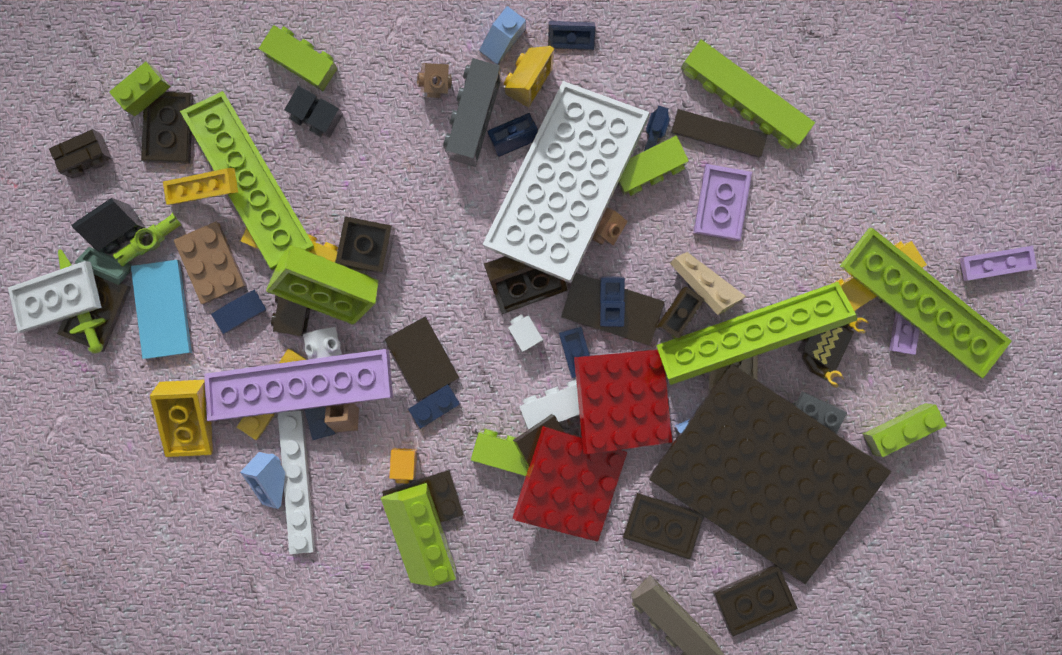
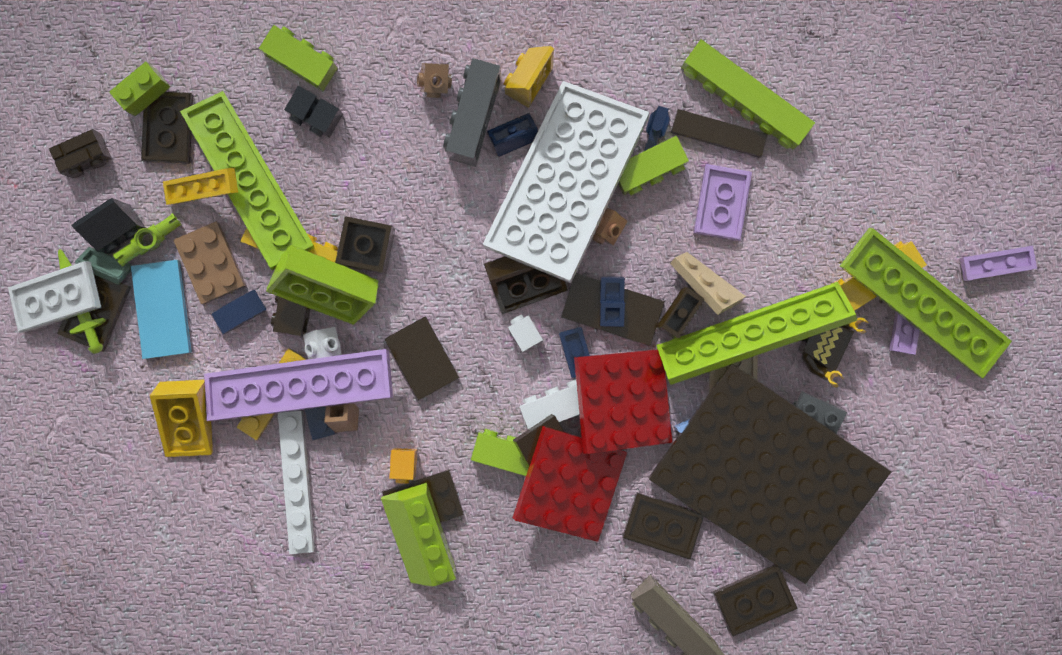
(265, 478): light blue slope -> none
(434, 406): dark blue plate -> none
(503, 35): light blue slope -> none
(571, 35): dark blue slope -> none
(904, 429): lime brick -> none

